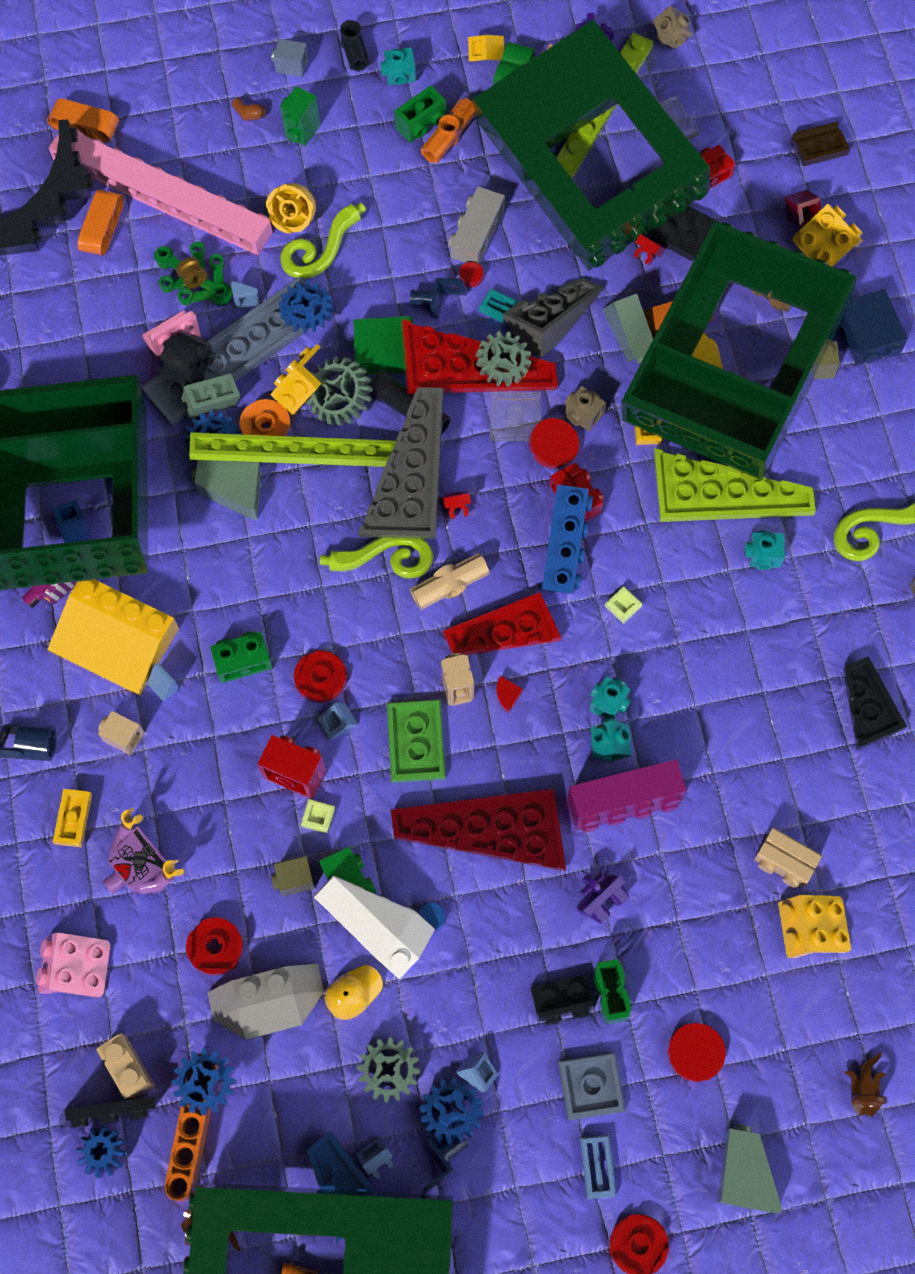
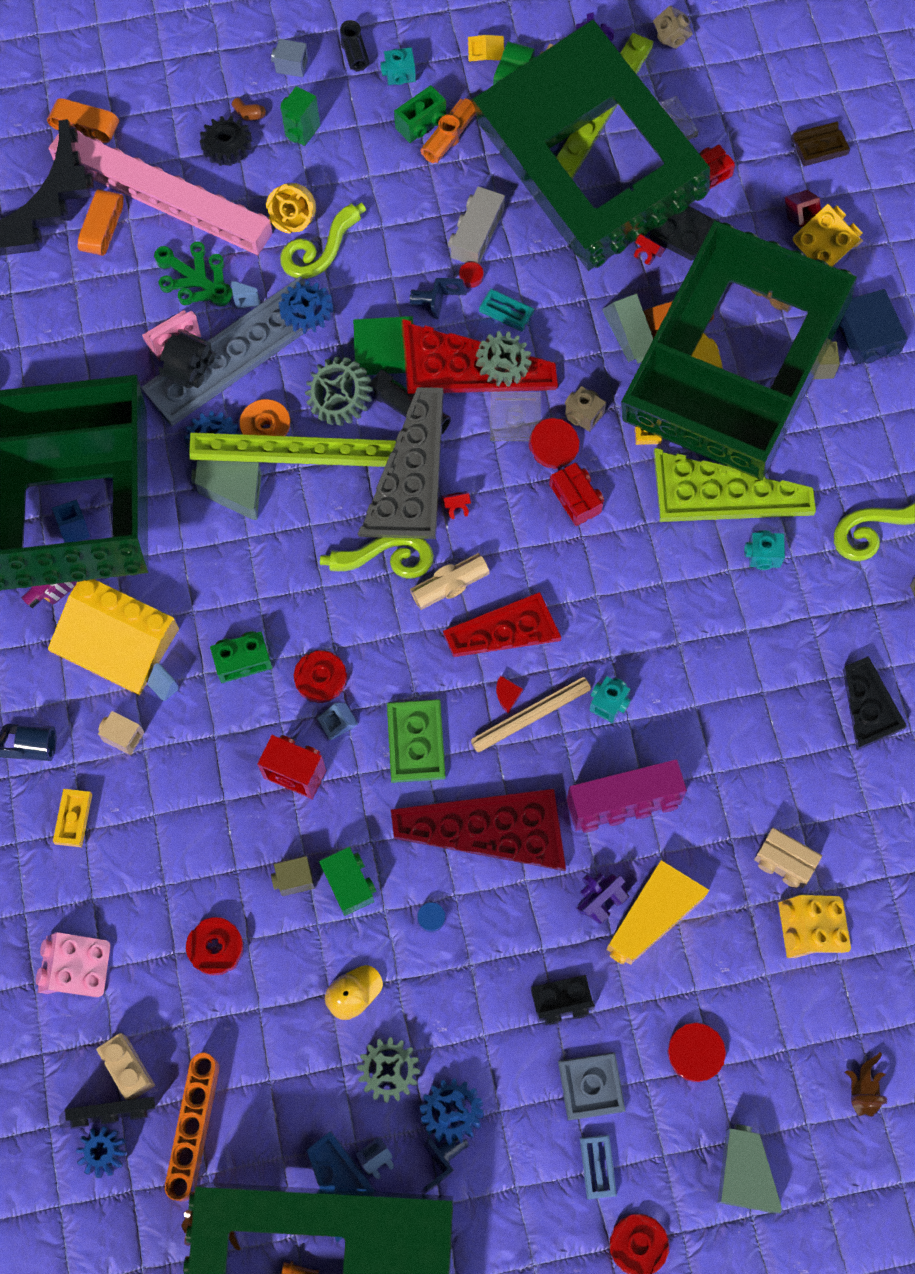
(137, 860): torso -> none
(191, 273): pearl gold wheel -> none
(191, 1087): blue gear -> none
(210, 395): sand green hinge -> none
(226, 141): none -> black gear
(267, 1000): light grey wedge -> none
(298, 385): yellow bracket -> none
(318, 816): yellowish green tile -> none
(386, 929): white wedge -> none
(457, 679): tan brick -> none
(478, 1071): medium blue slope -> none
(530, 714): none -> tan axle
(551, 316): dark grey wedge -> none
(565, 539): blue brick -> none
(609, 983): green brick -> none
(610, 740): teal brick -> none
(623, 604): yellowish green tile -> none
(658, 909): none -> yellow slope

